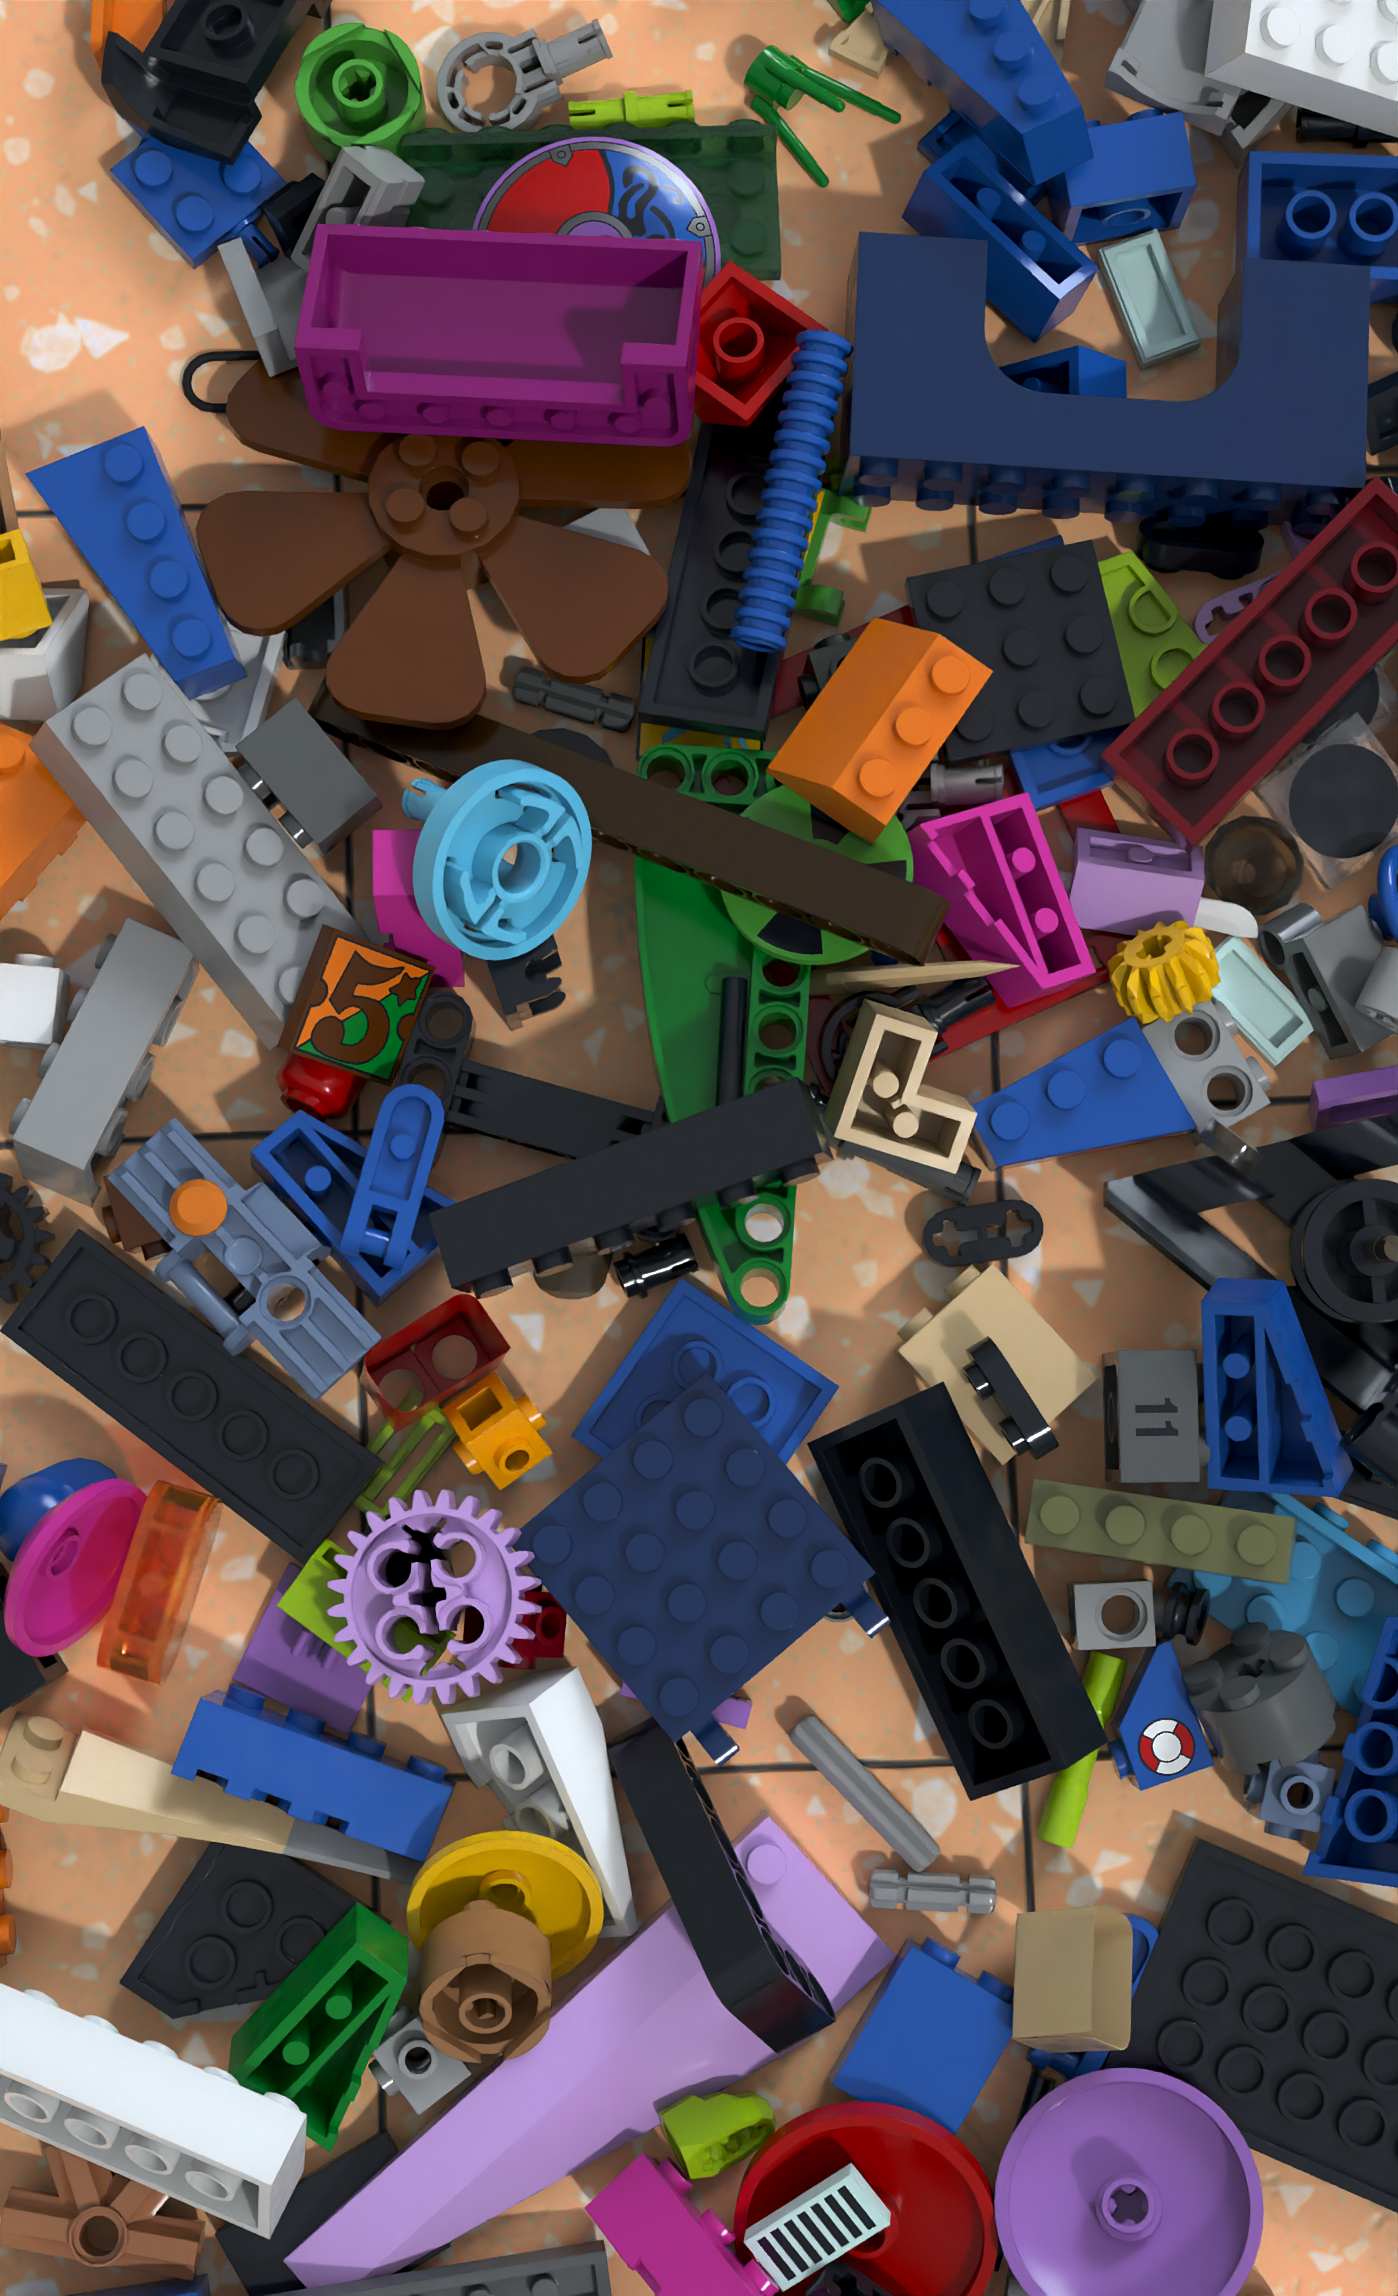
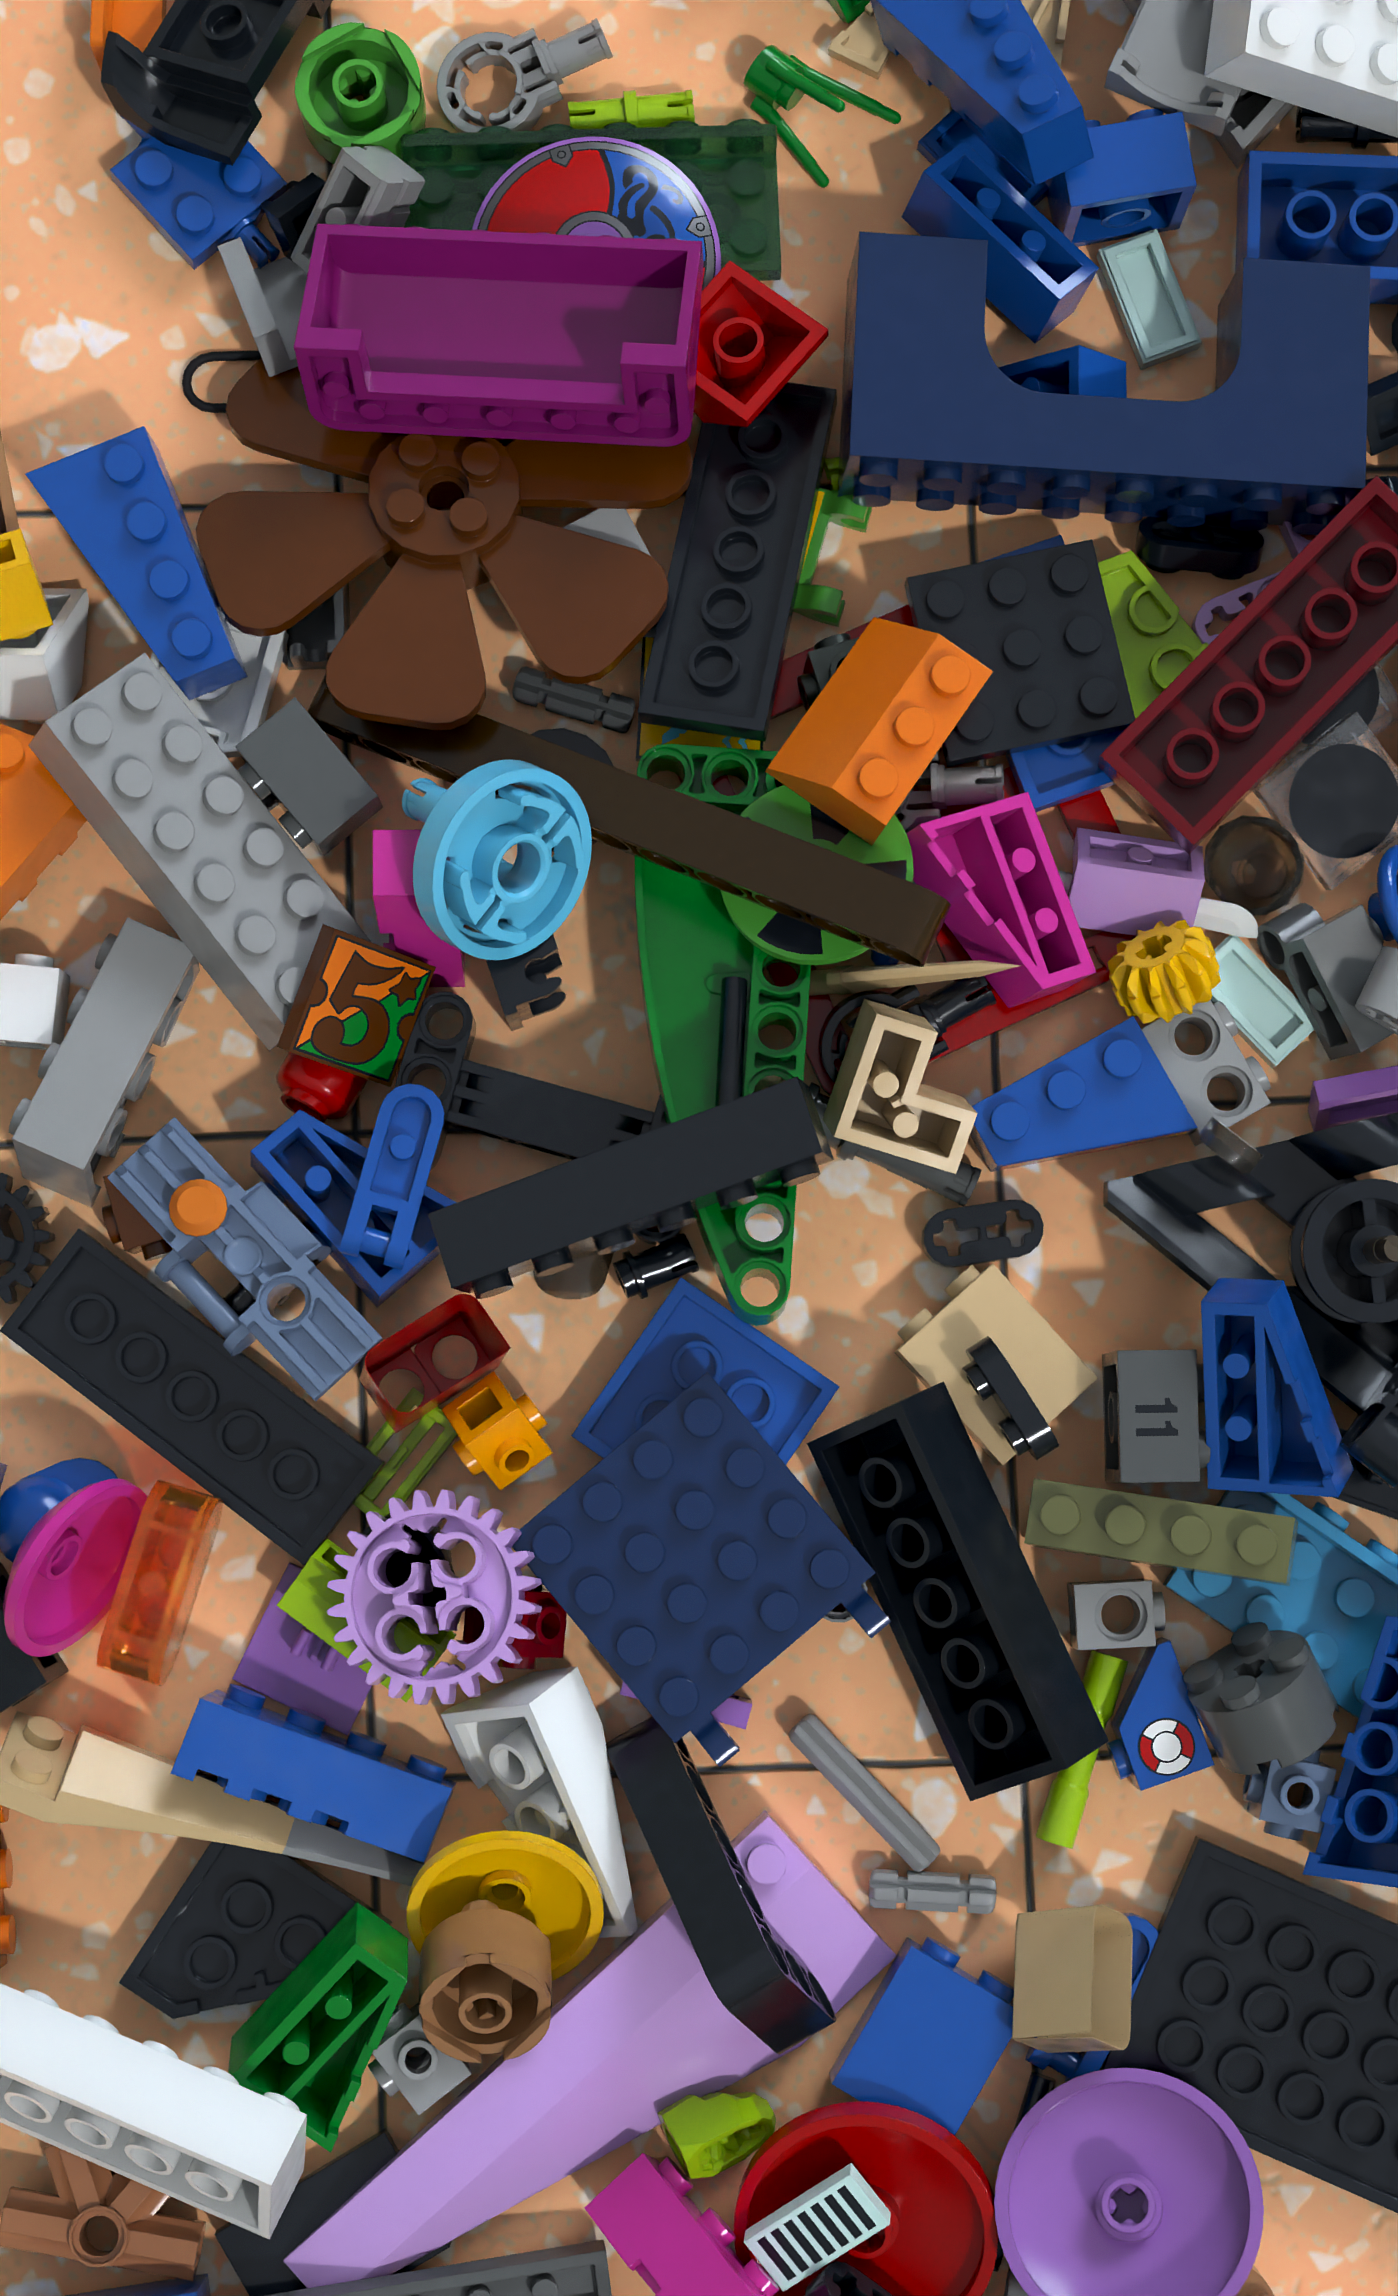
(791, 490): blue piece -> none
(1186, 1613): black bush -> none

